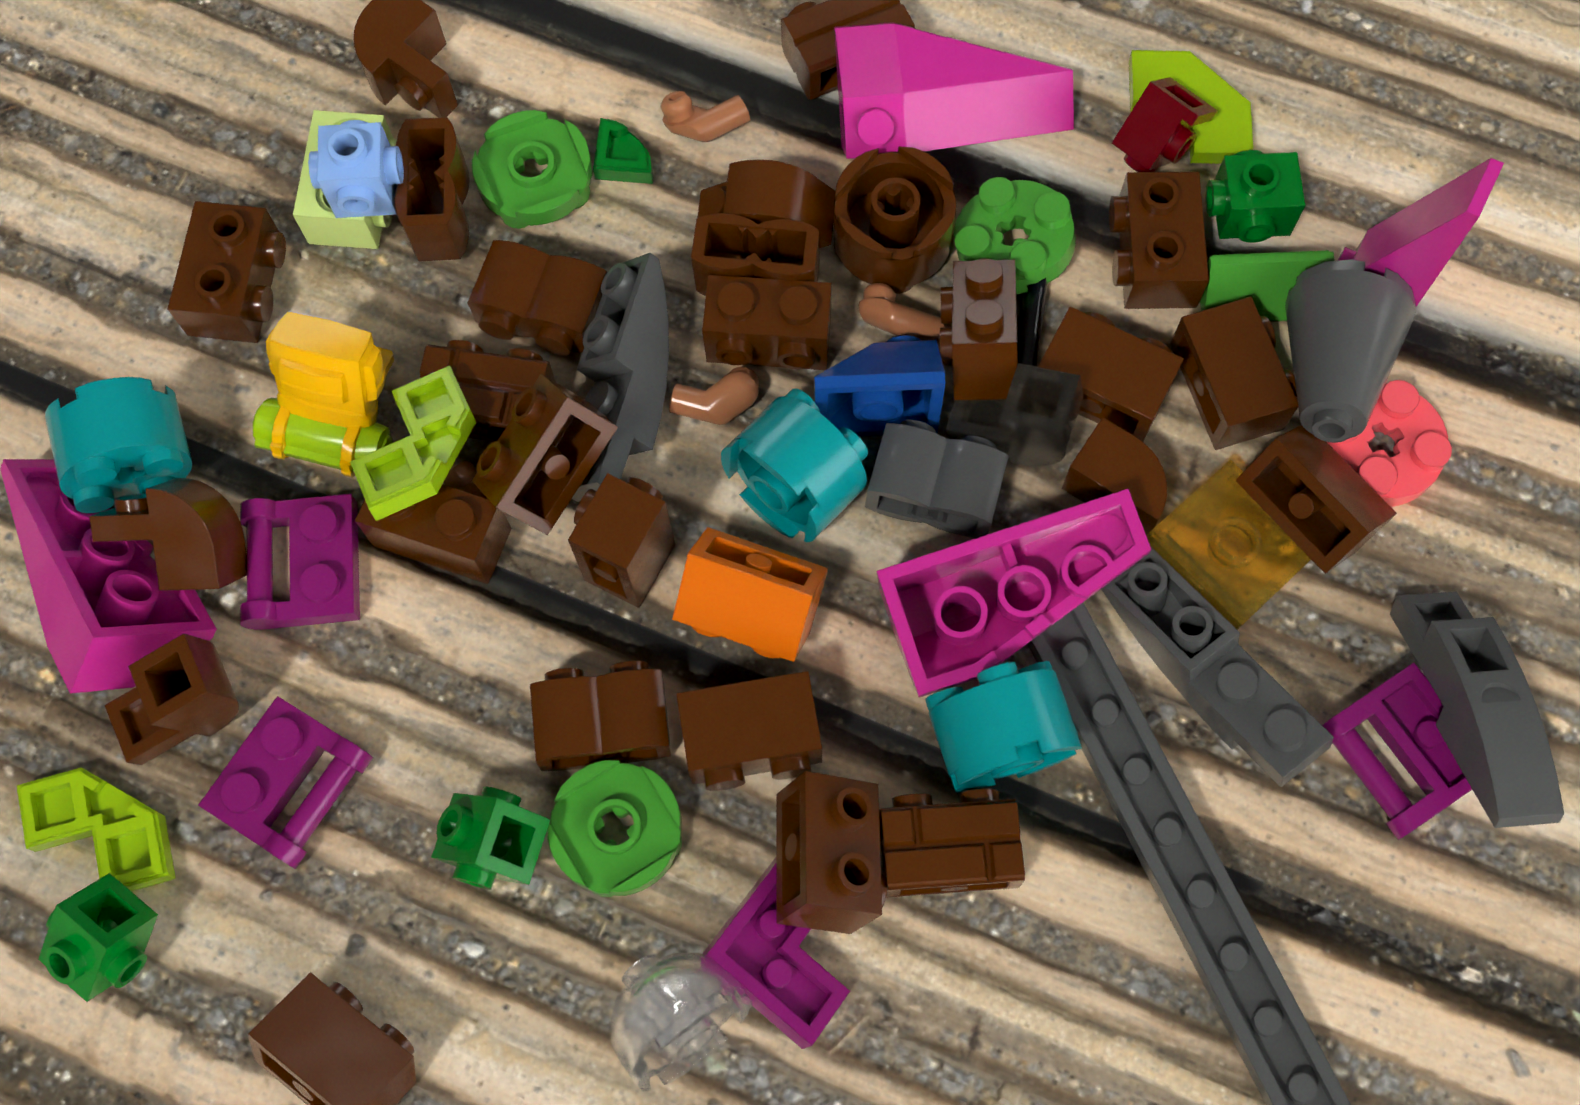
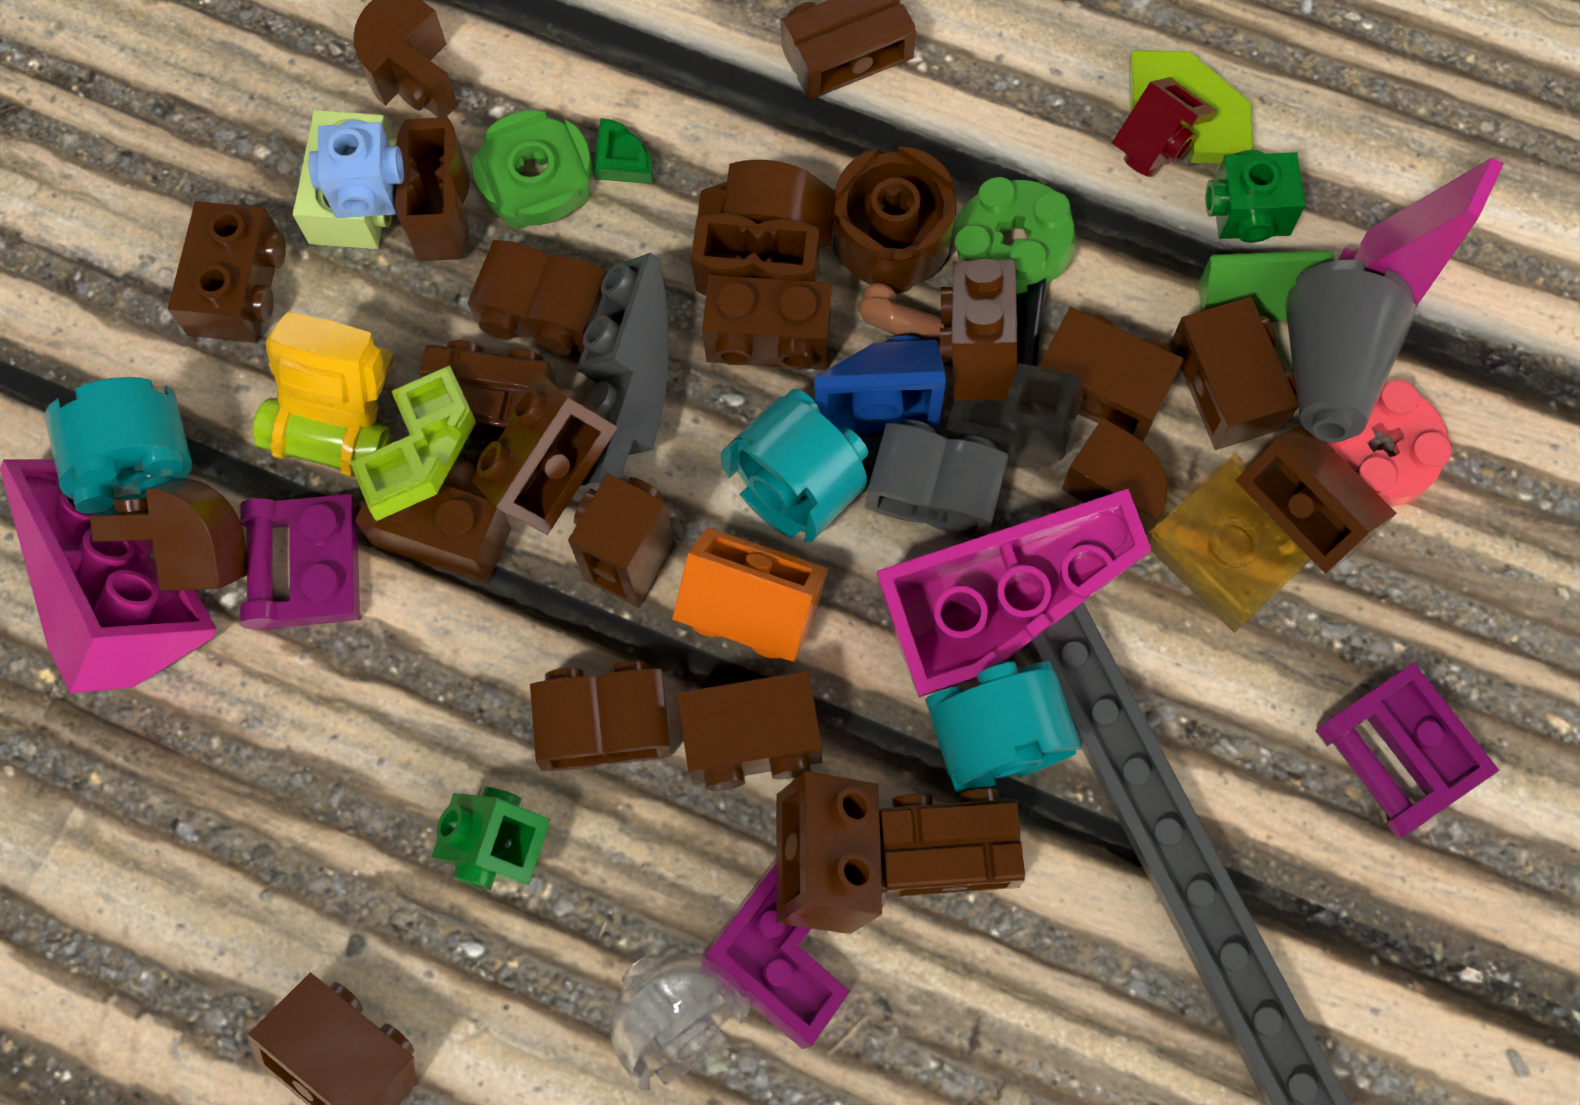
(98, 938): green brick -> none
(126, 833): lime tile -> none
(176, 695): reddish brown brick -> none
(269, 772): magenta plate -> none
(577, 819): bright green plate -> none
(699, 123): nougat arm -> none
(721, 401): nougat arm -> none
(941, 91): dark pink wedge -> none
(1160, 240): reddish brown brick -> none
(1213, 672): dark grey slope -> none
(1487, 708): dark grey slope -> none

